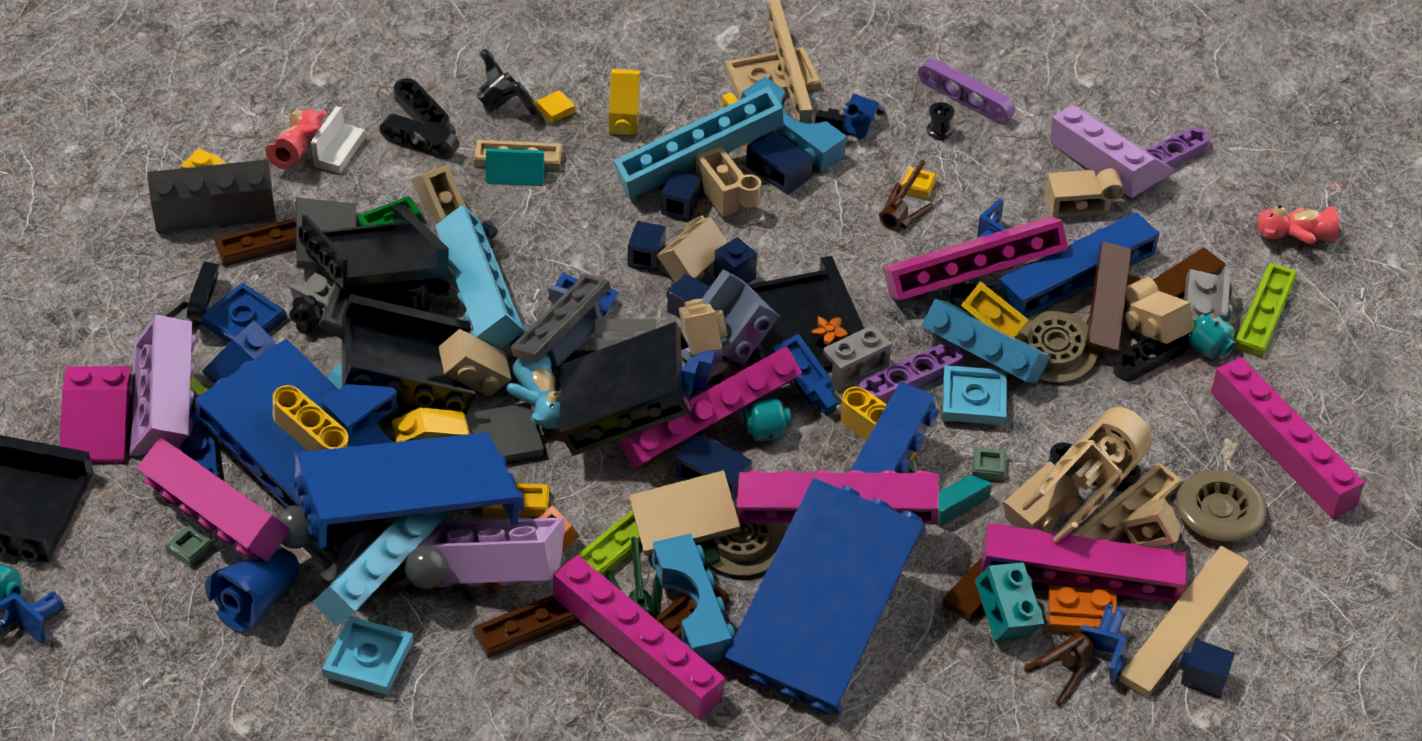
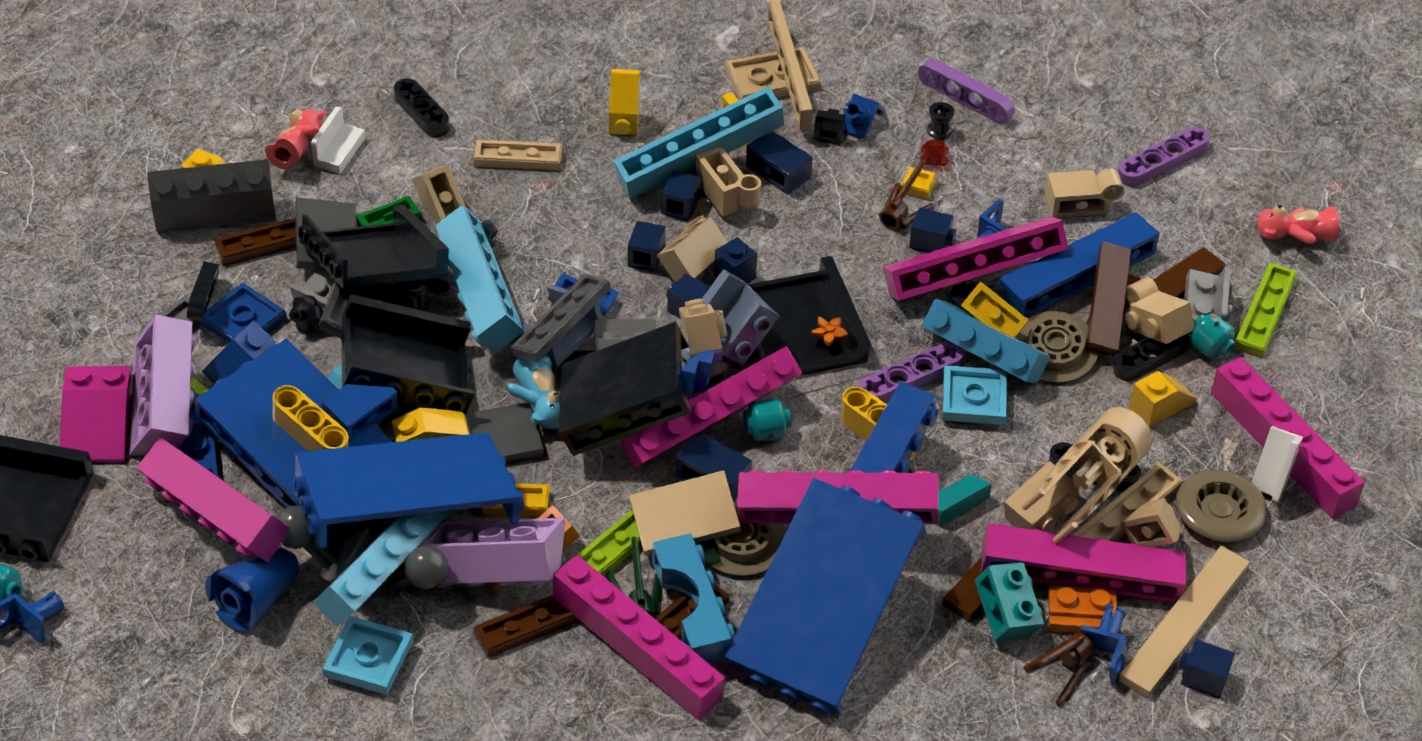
(190, 546): sand green tile -> none
(437, 140): black beam -> none
(474, 363): tan brick -> none
(501, 87): black piece -> none
(515, 167): teal slope -> none
(555, 106): yellow tile -> none
(814, 381): blue hinge -> none
(819, 139): dark azure arch -> none
(858, 357): light grey bracket -> none
(932, 231): none -> dark blue brick
(934, 153): none -> clear red plate
(989, 464): sand green tile -> none
(1103, 148): lavender slope -> none
(1159, 398): none -> yellow slope
(1276, 462): none -> white panel

